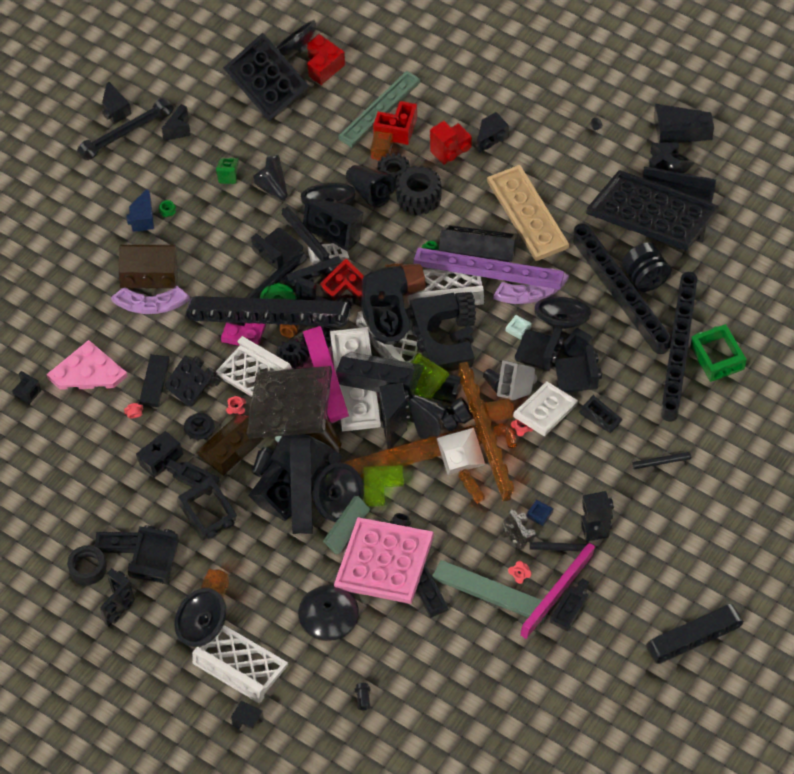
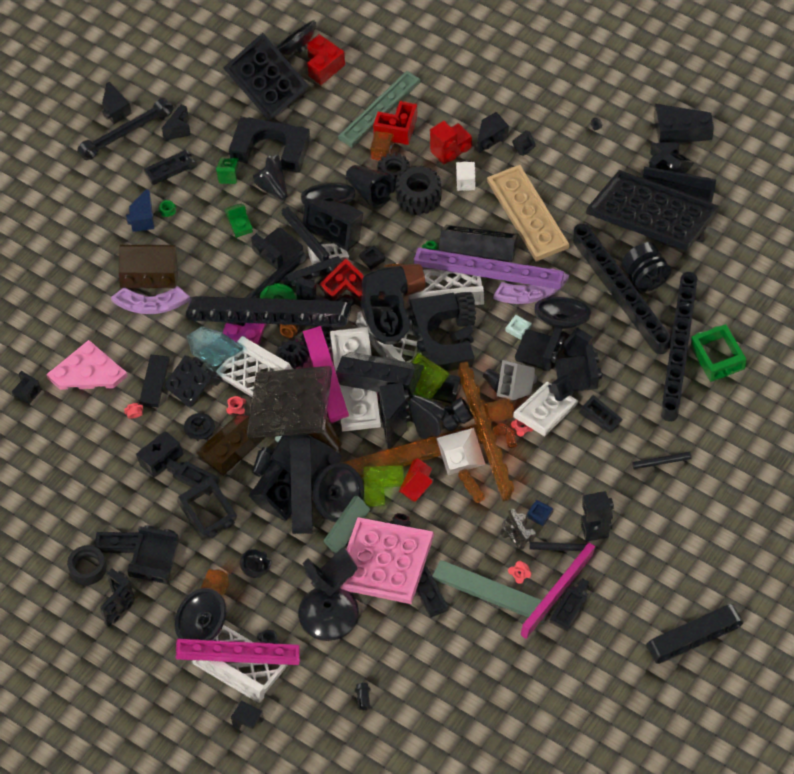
(170, 167): none -> black plate
(212, 346): none -> clear light blue slope
(237, 652): none -> dark pink tile
(238, 220): none -> green slope
(251, 131): none -> black arch
(255, 563): none -> black hair
(268, 634): none -> black plate
(333, 573): none -> black bracket
(372, 257): none -> black tile
(416, 480): none -> red slope
(465, 175): none -> white brick
(524, 143): none -> black tile
(561, 388): none -> black tile

